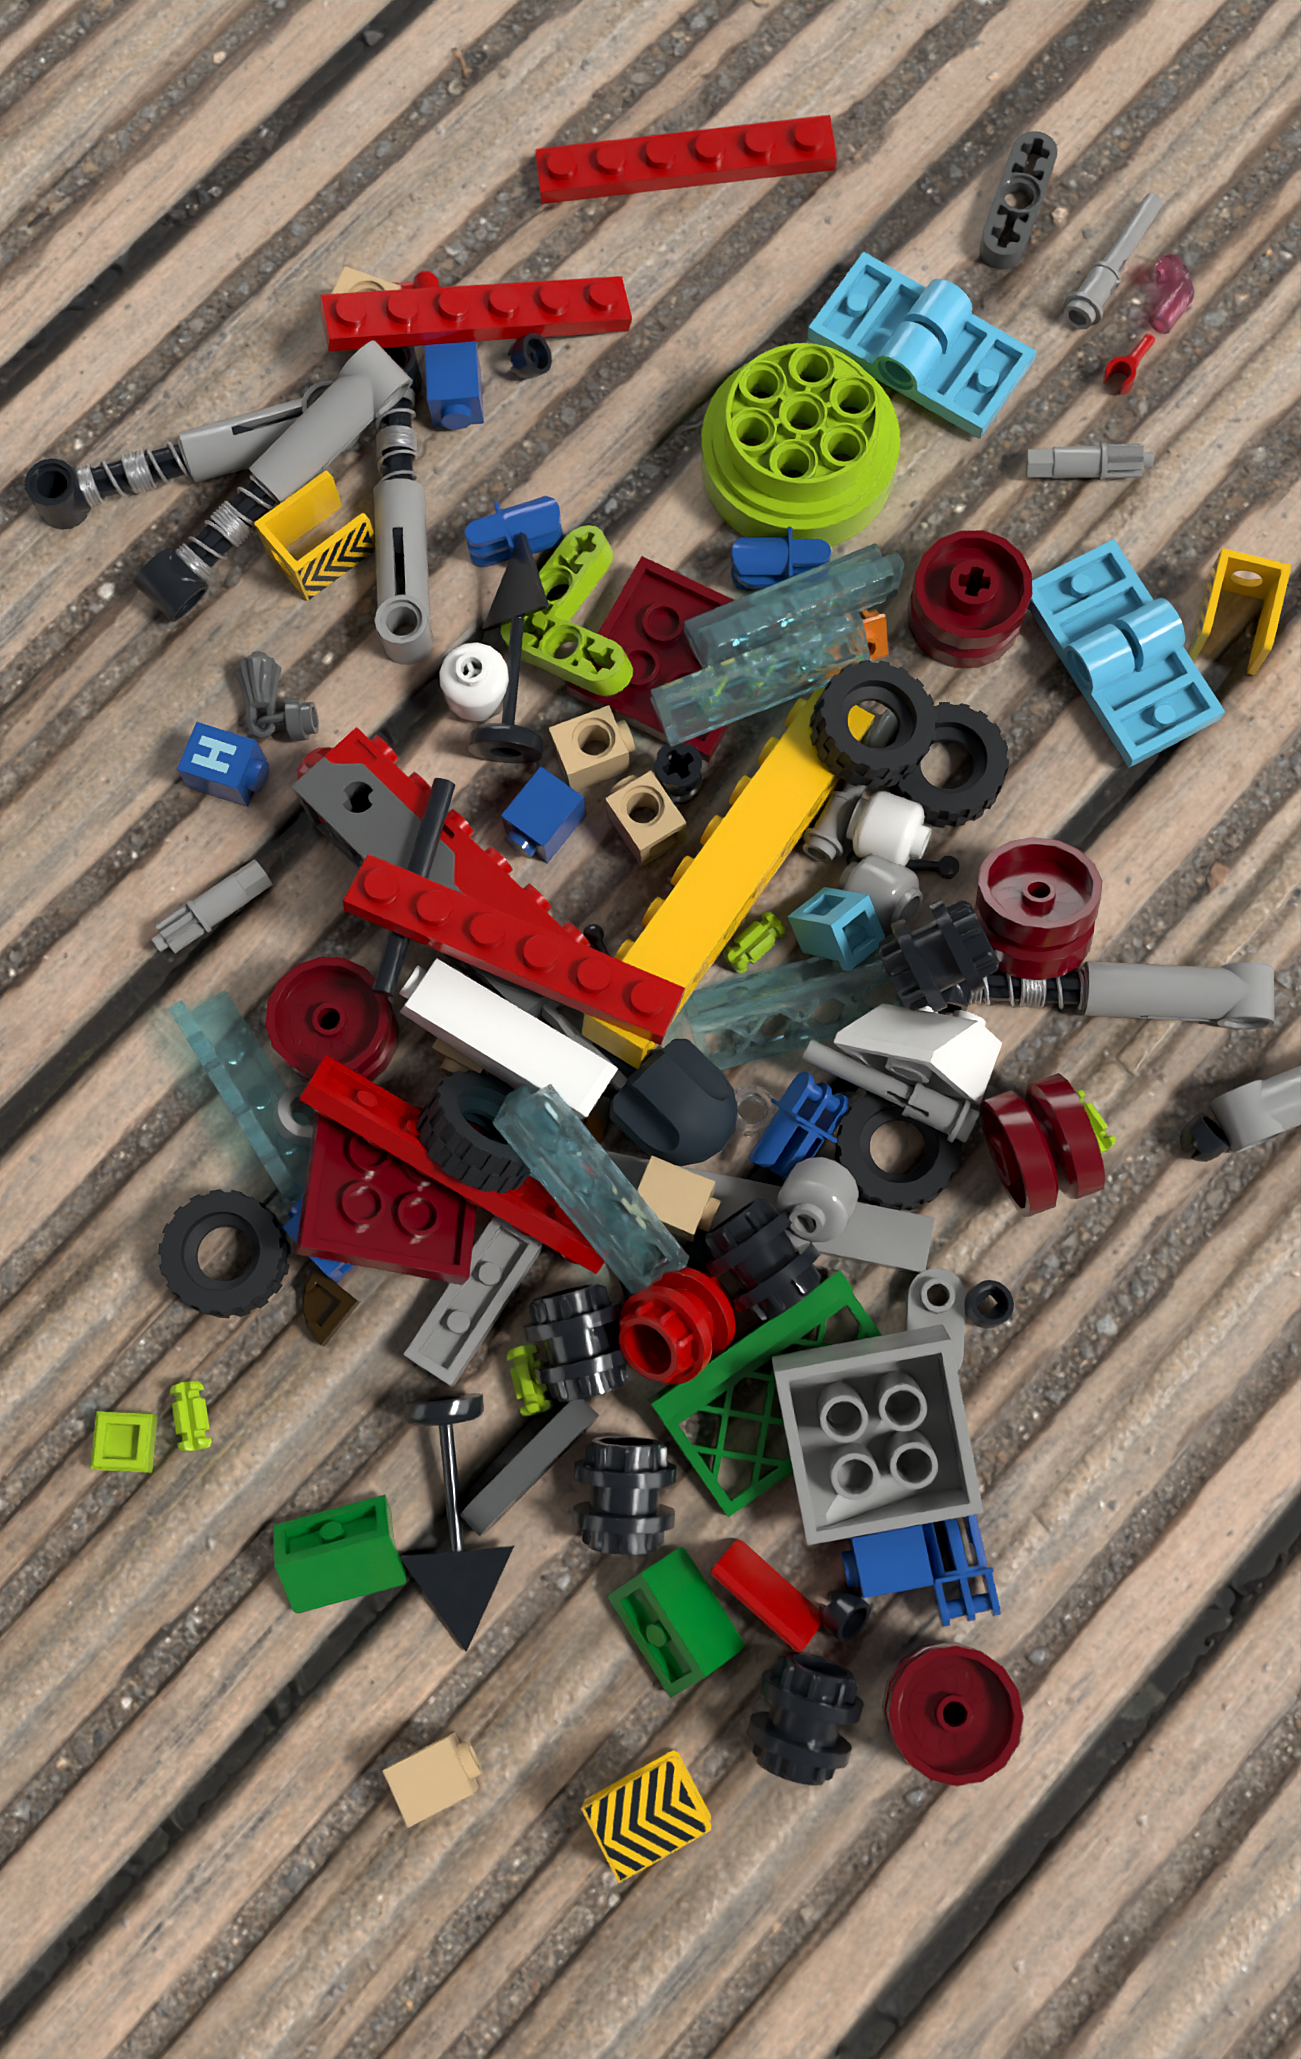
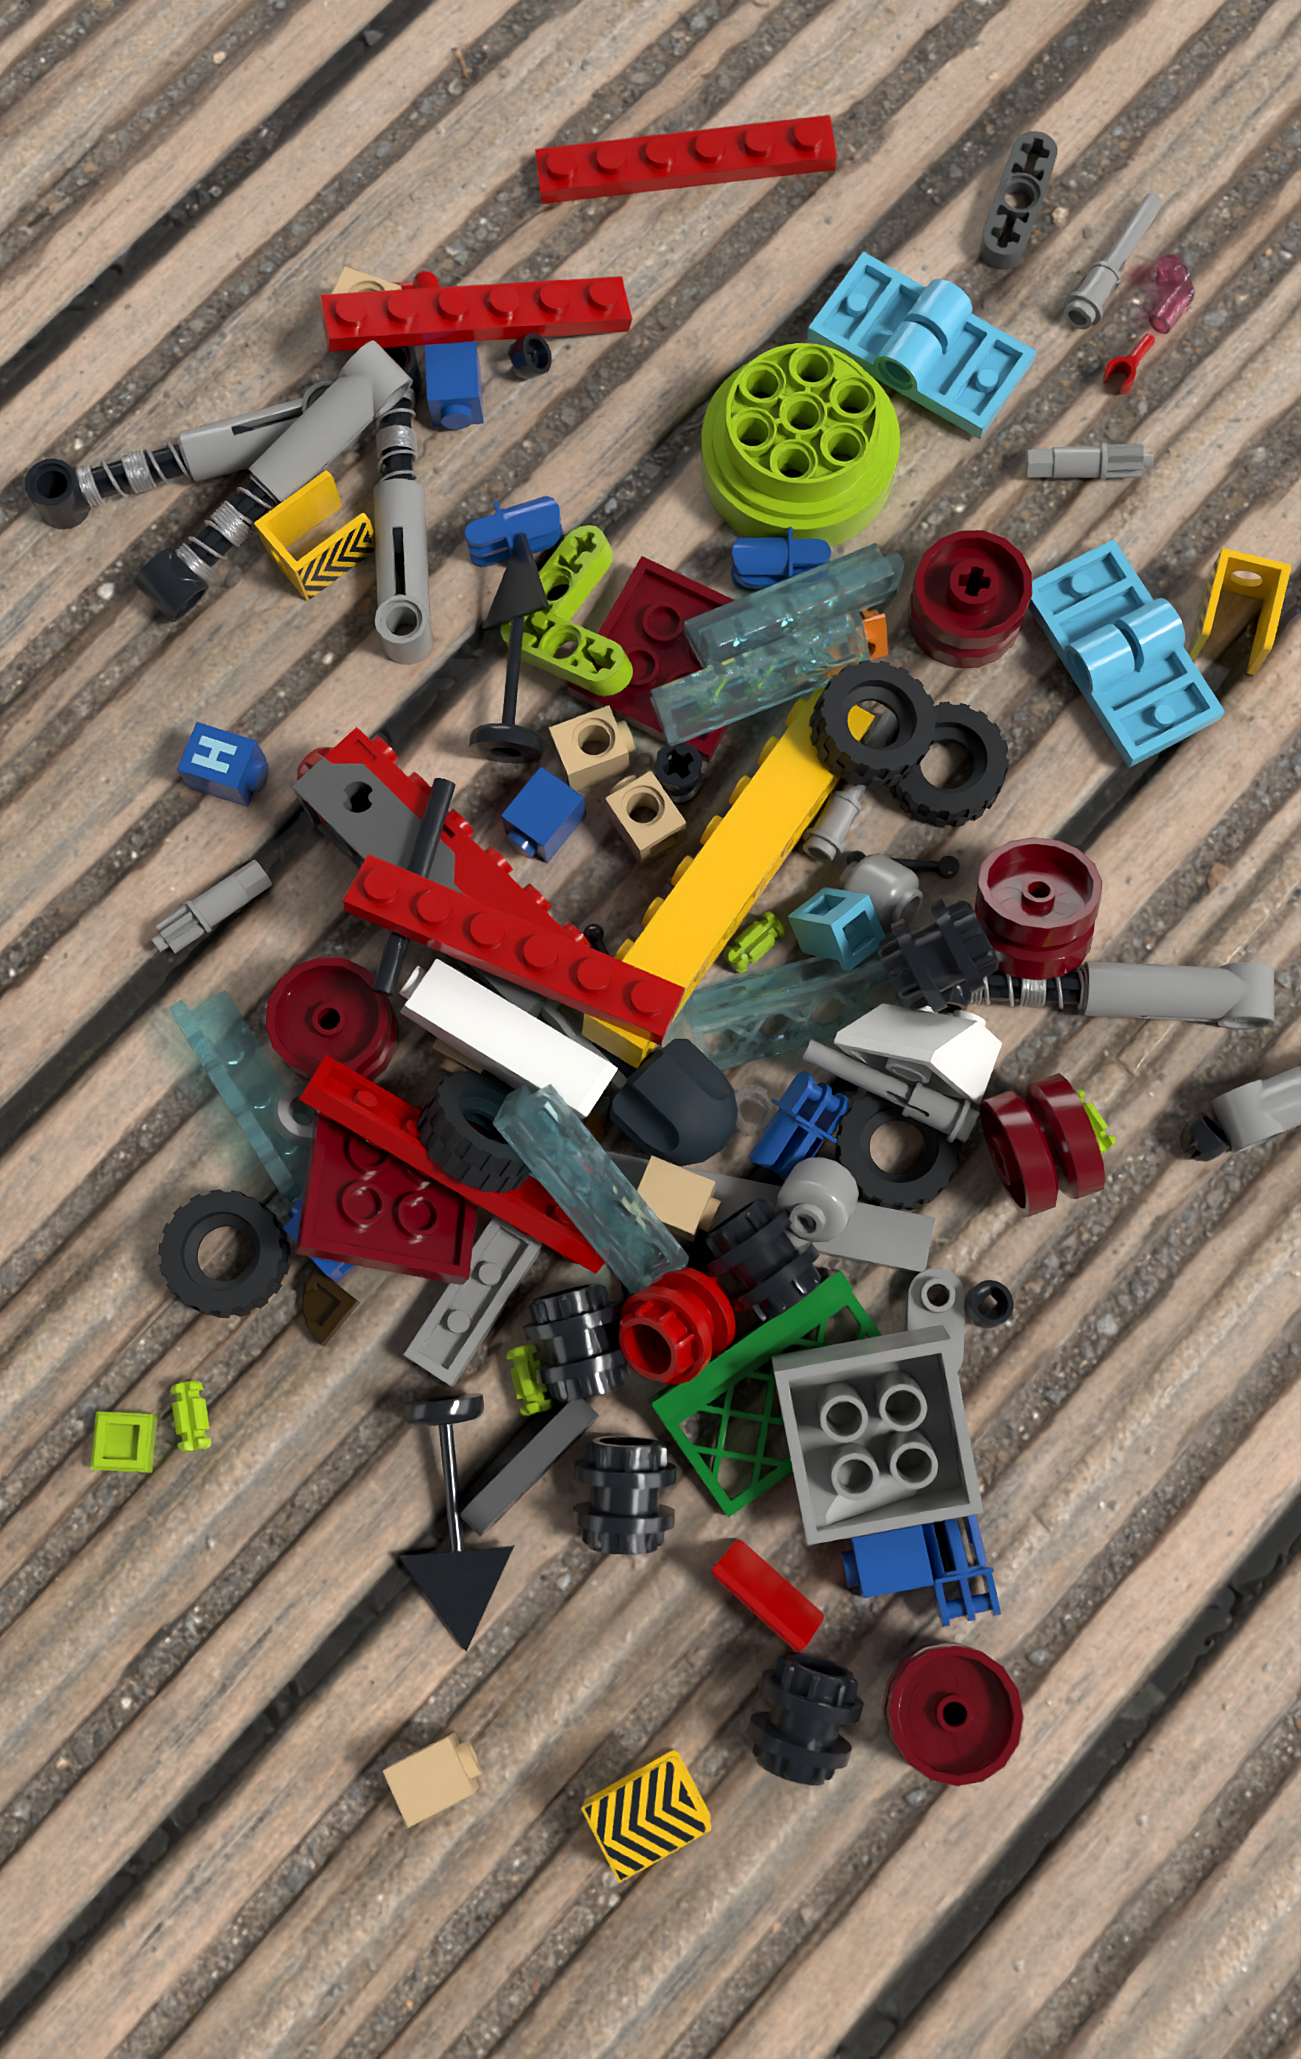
(259, 682): dark grey piece -> none
(338, 1554): green panel -> none
(474, 681): white head -> none
(677, 1622): green panel -> none
(844, 1614): black hinge -> none
(888, 828): white head -> none

